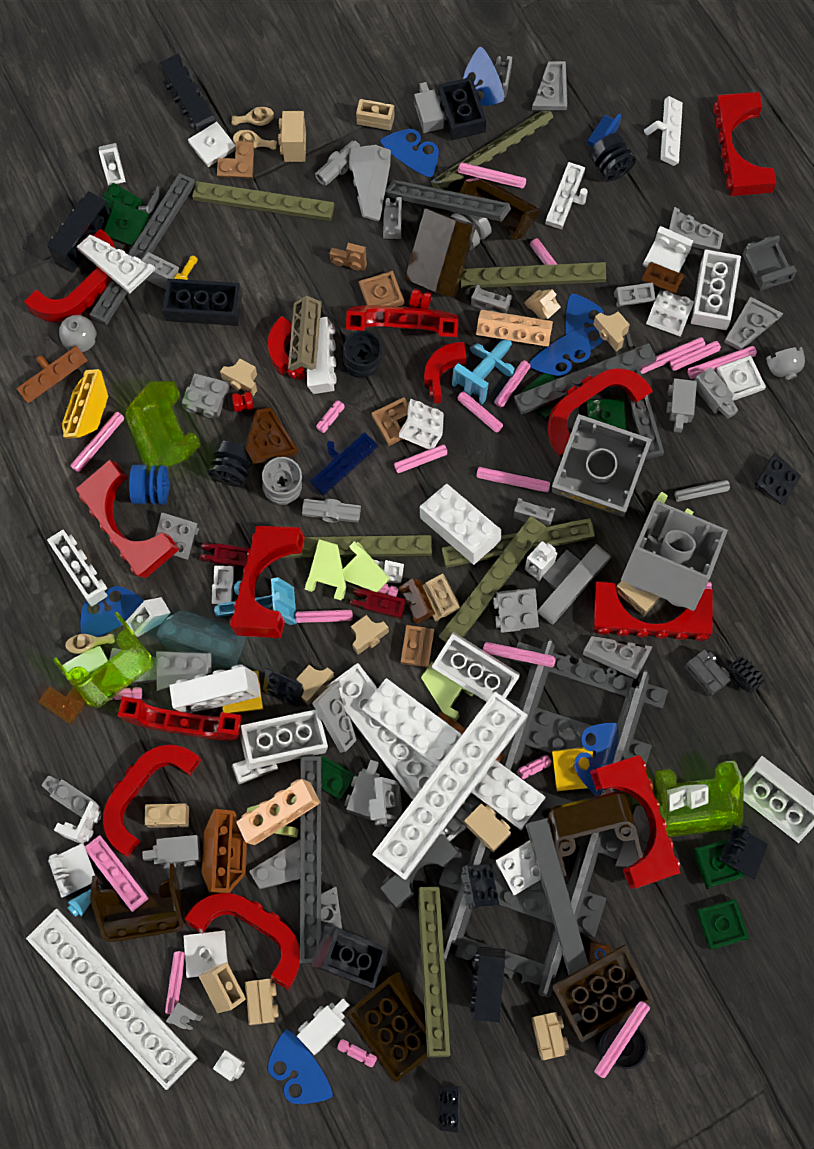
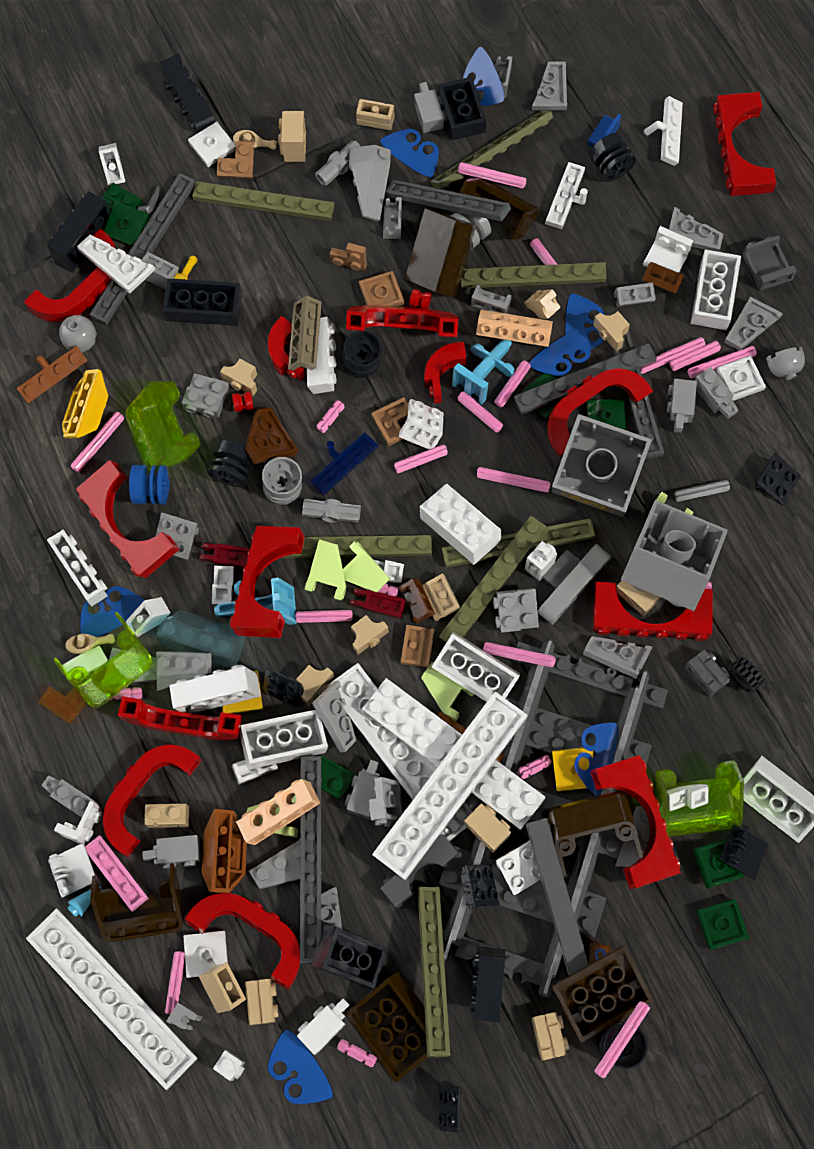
(257, 116): tan piece -> none
(525, 510): light grey hinge -> none
(670, 312): white bracket -> none

